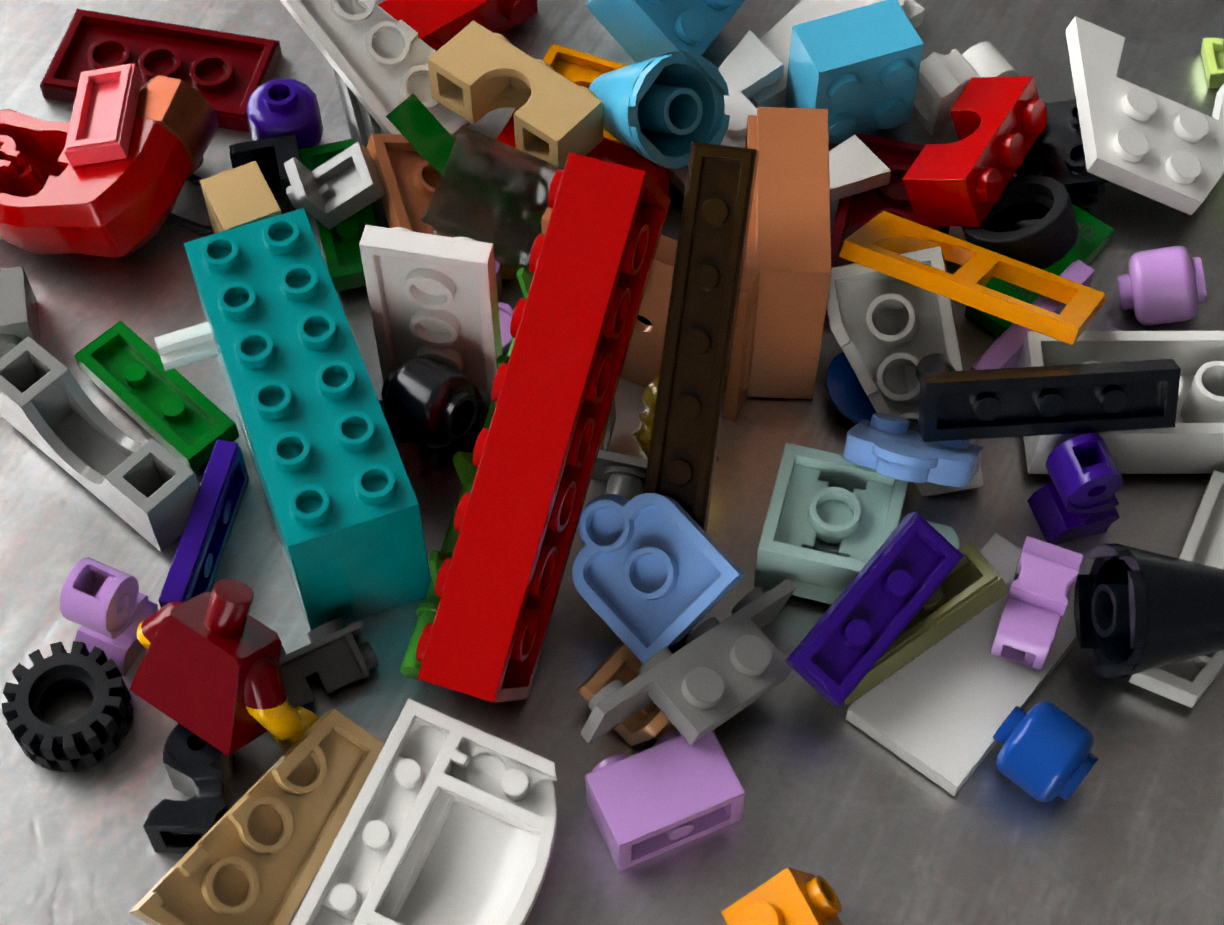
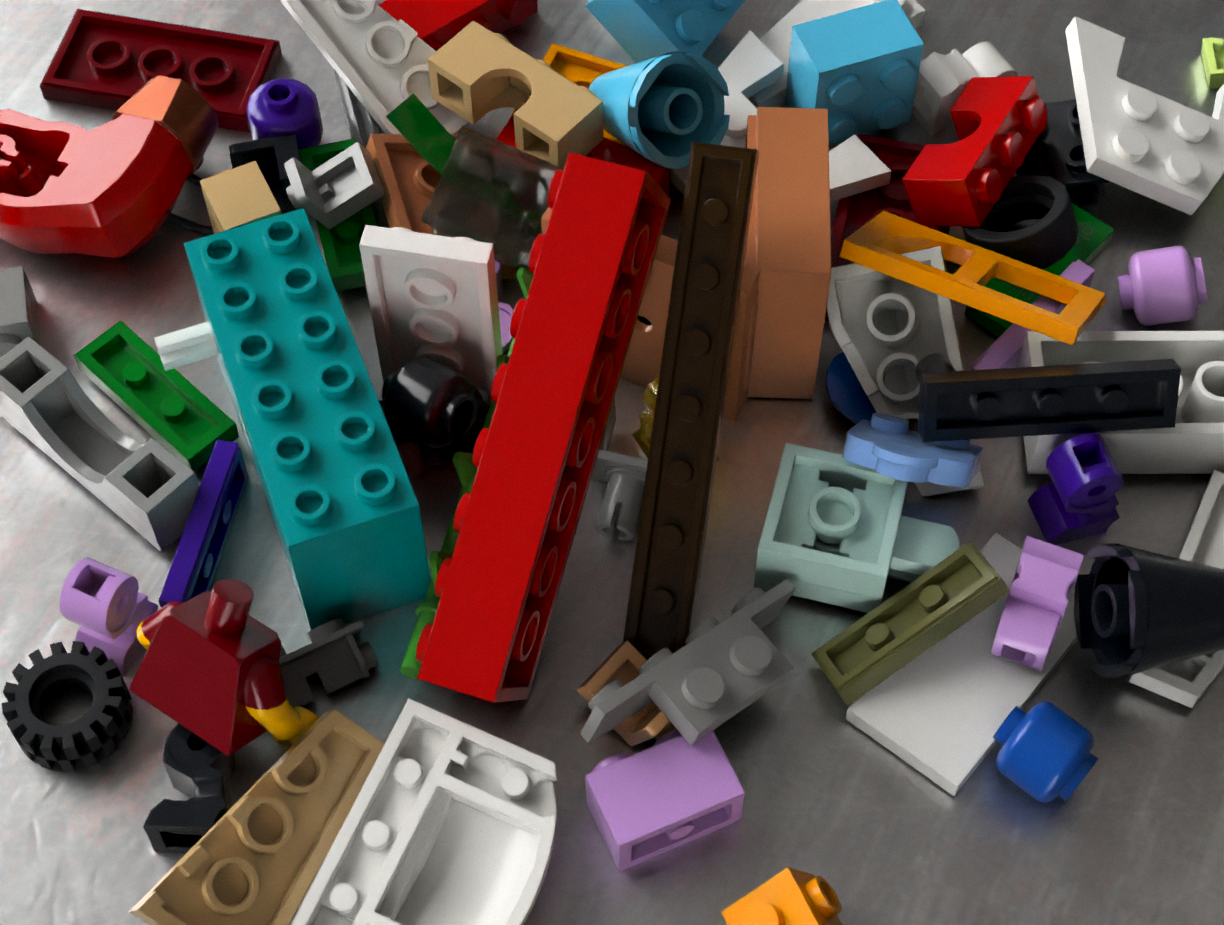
(103, 115): coral tile -> none
(649, 569): light blue plate -> none
(874, 609): dark purple tile -> none

